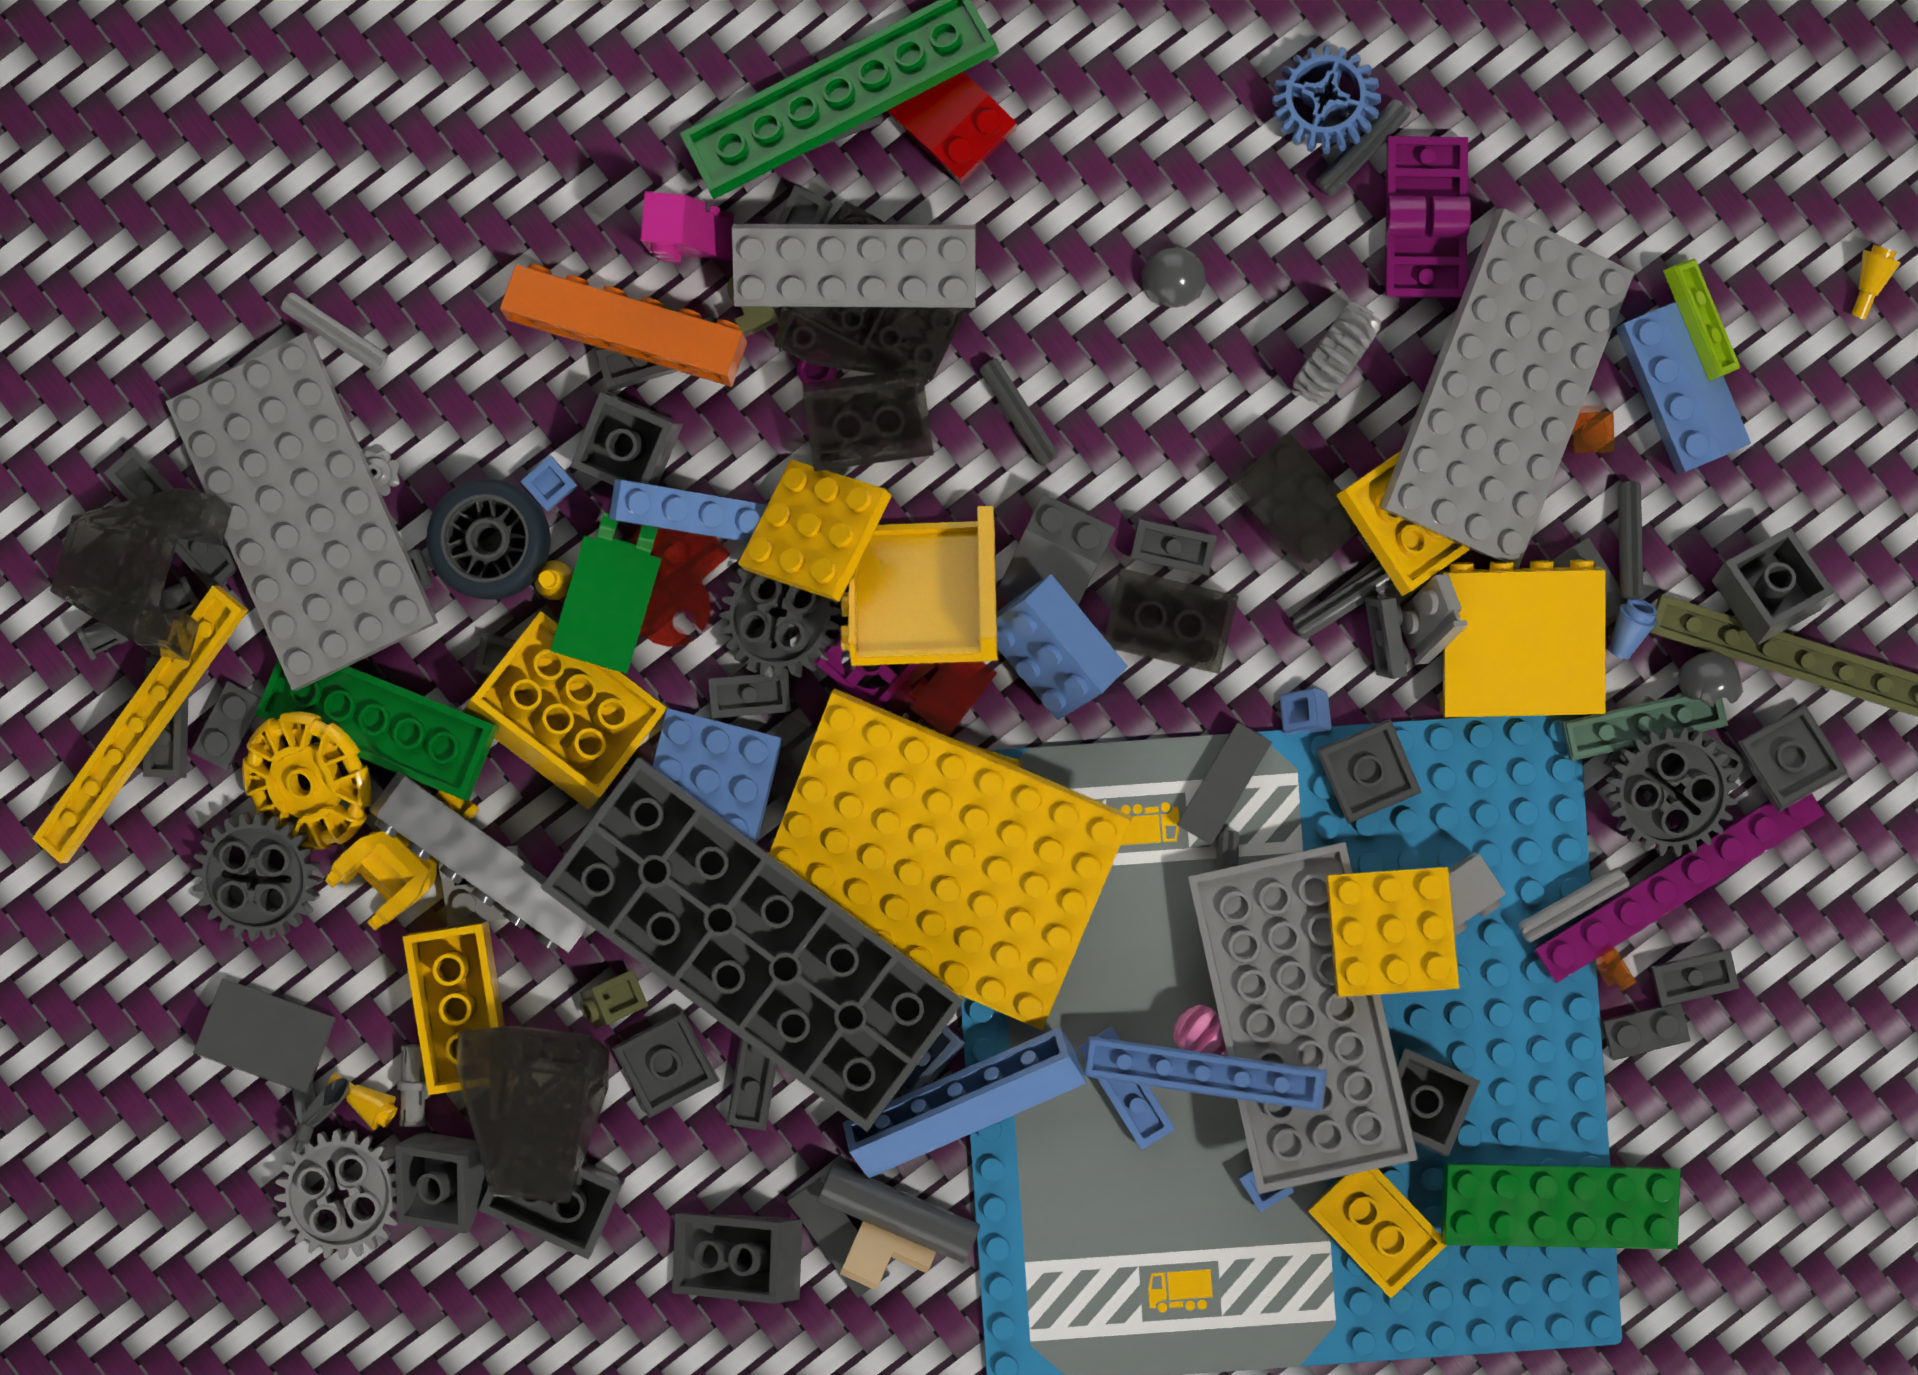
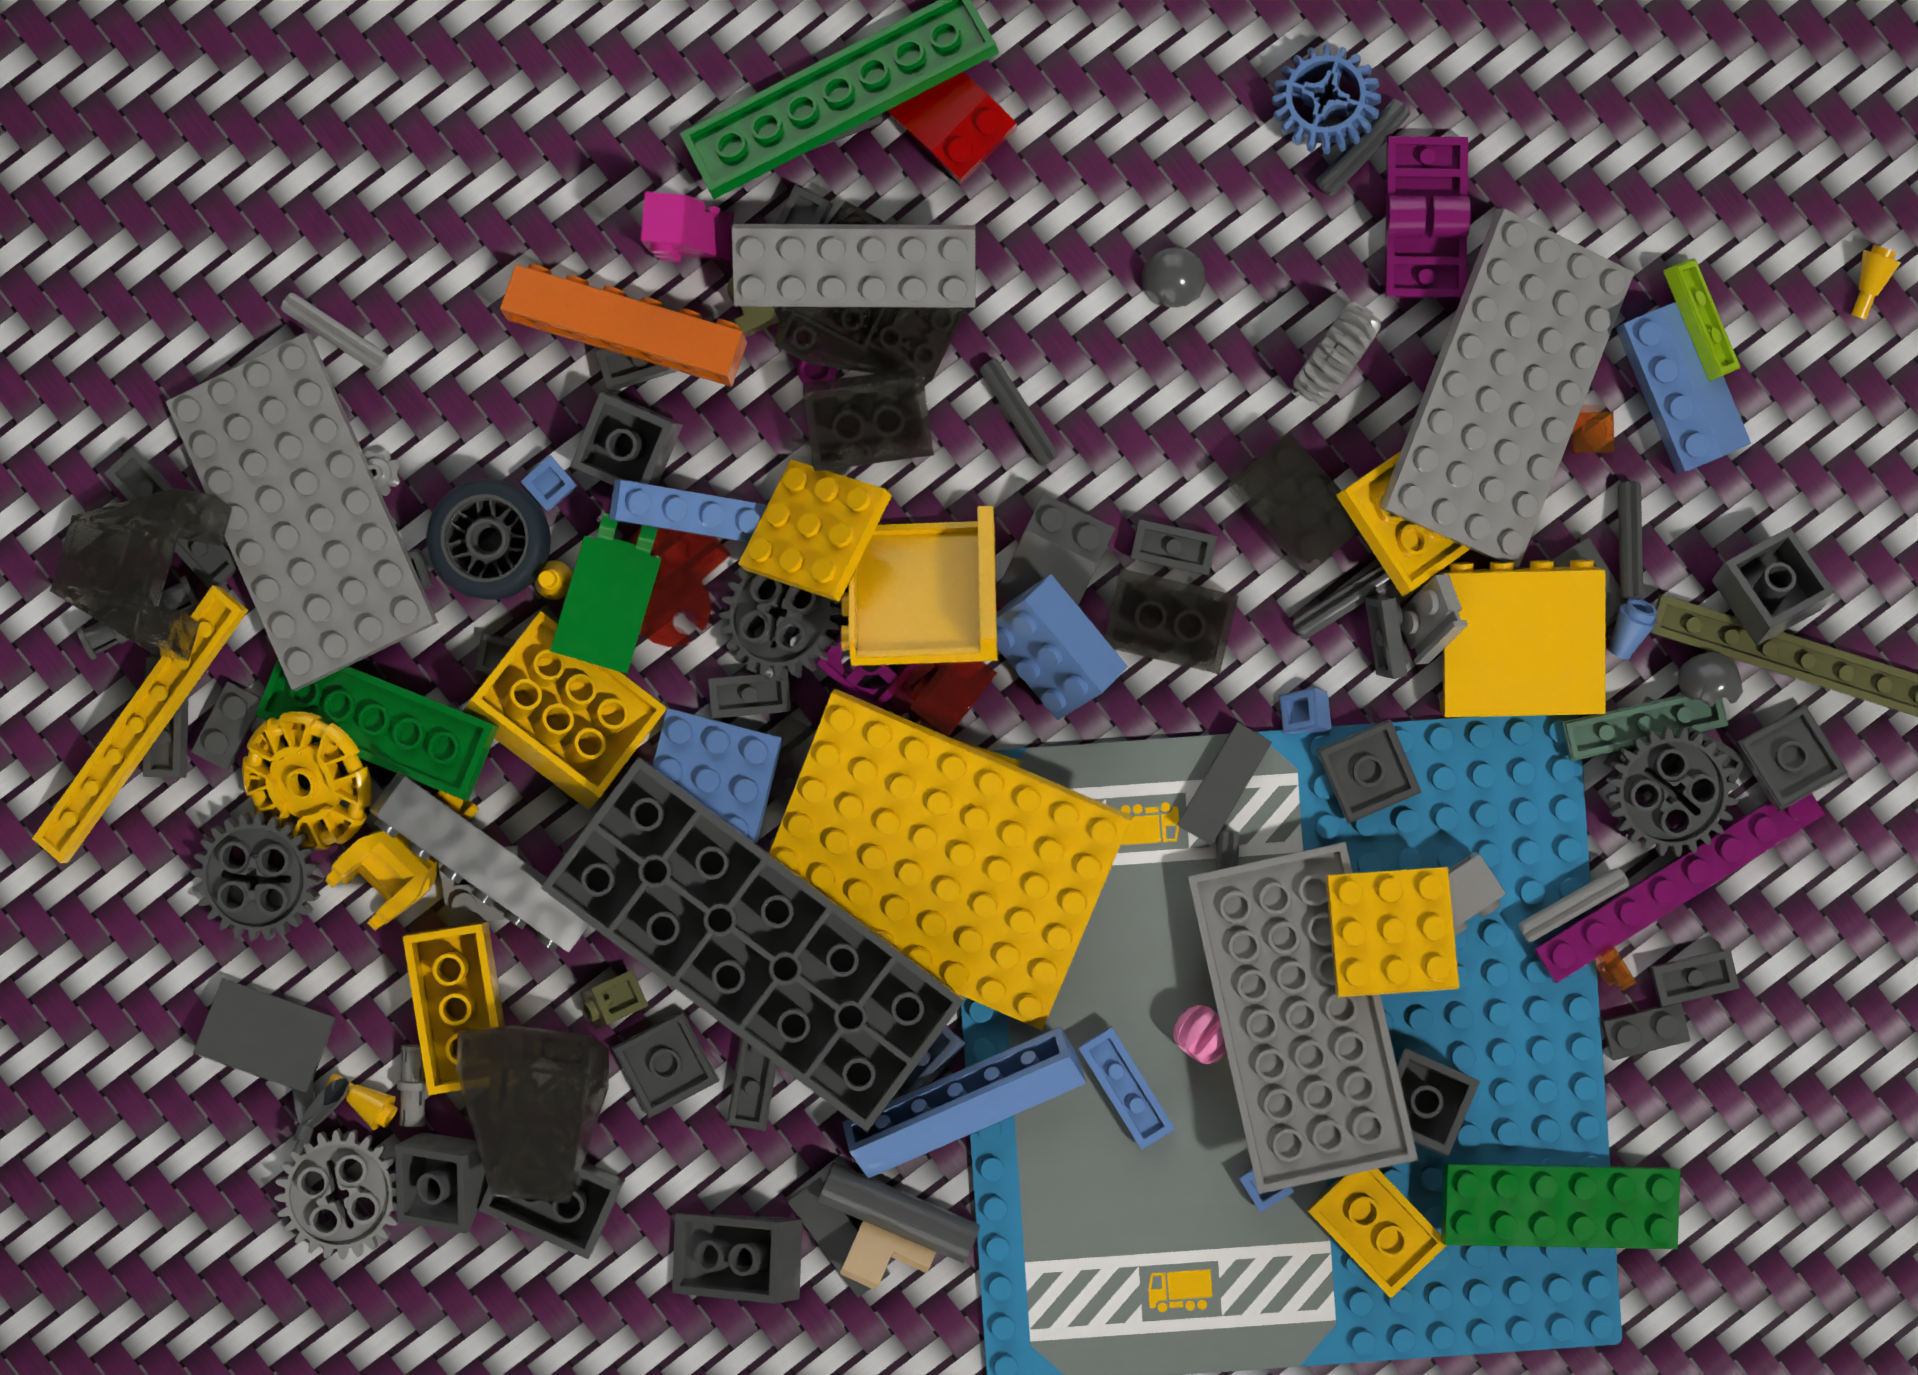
(1205, 1073): medium blue tile -> none

